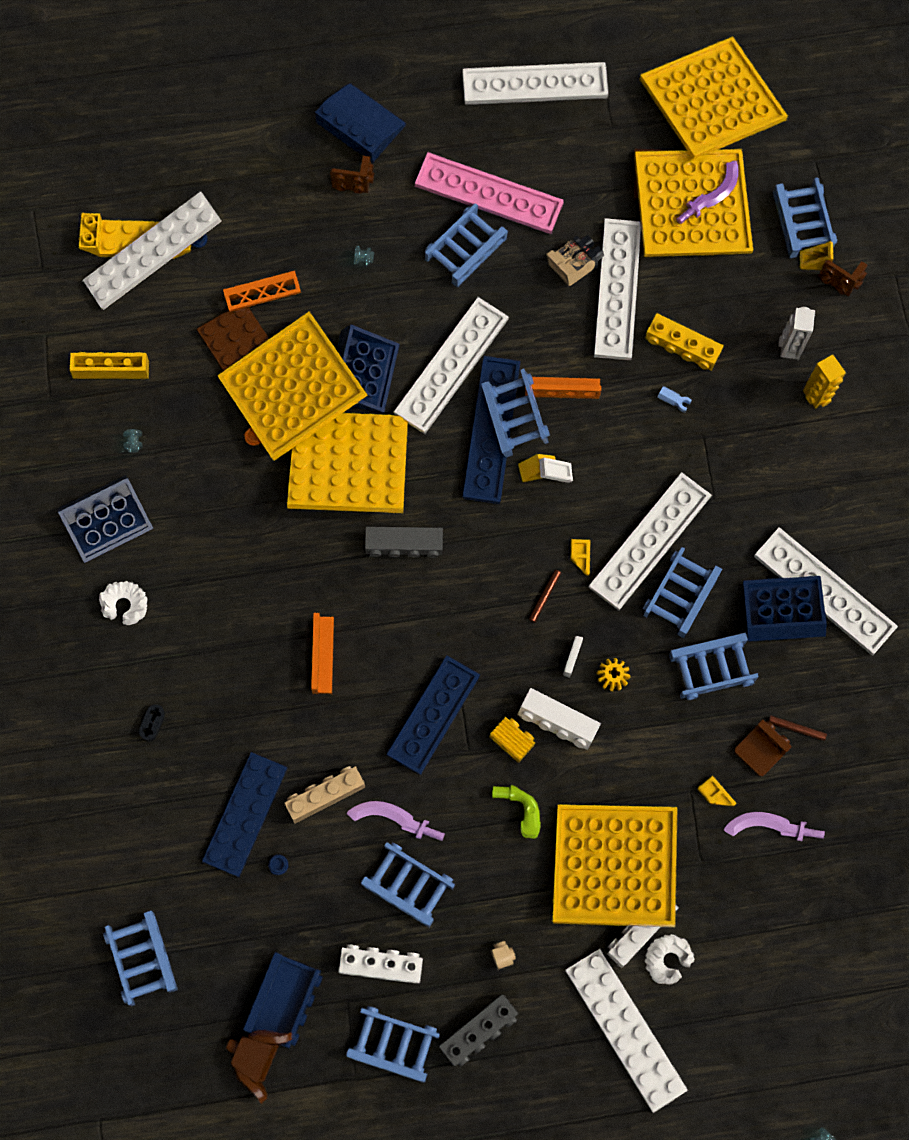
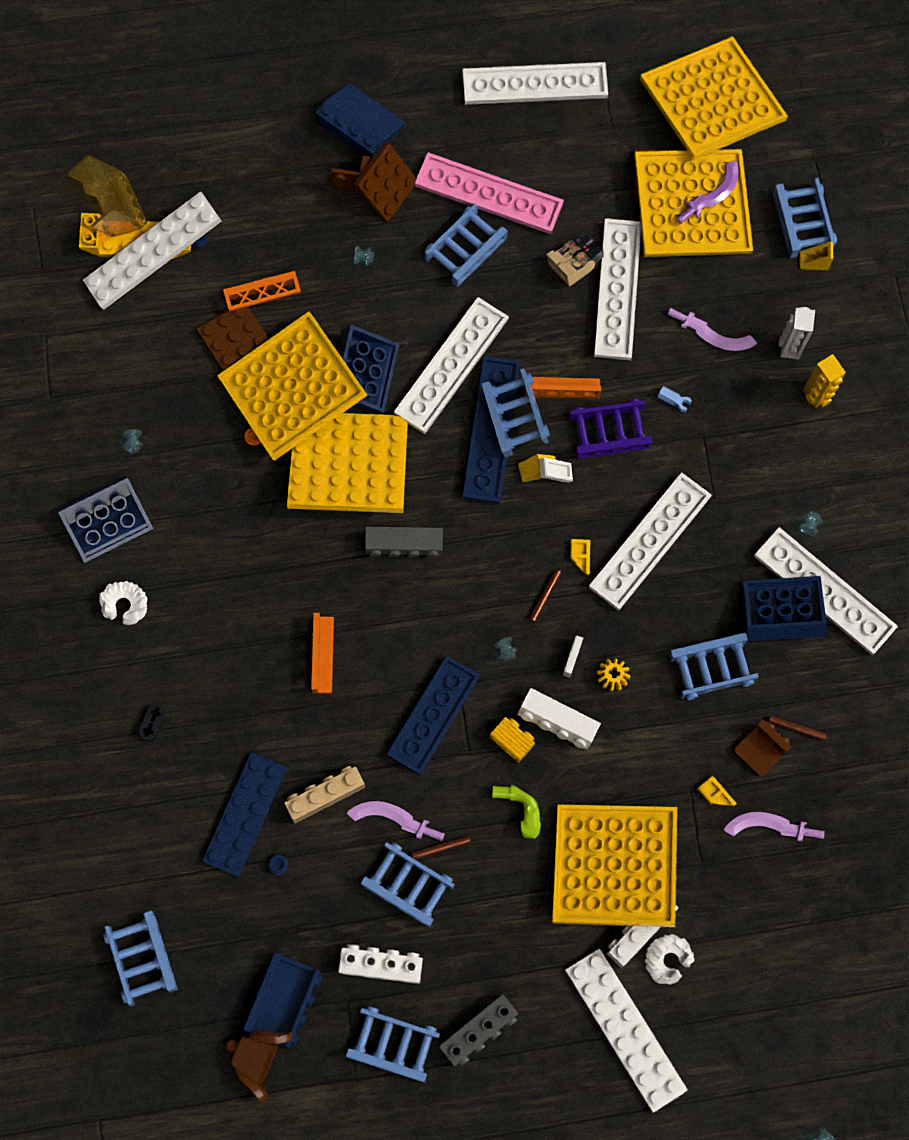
(109, 365): yellow brick -> none
(114, 195): none -> clear yellow windscreen
(385, 182): none -> reddish brown plate
(441, 847): none -> copper bar
(502, 955): tan plate -> none
(507, 651): none -> clear light blue wheel
(604, 447): none -> dark purple fence
(684, 342): yellow brick -> none
(692, 608): medium blue fence -> none
(710, 336): none -> lavender sword
(813, 519): none -> clear light blue wheel
(842, 280): reddish brown bracket -> none

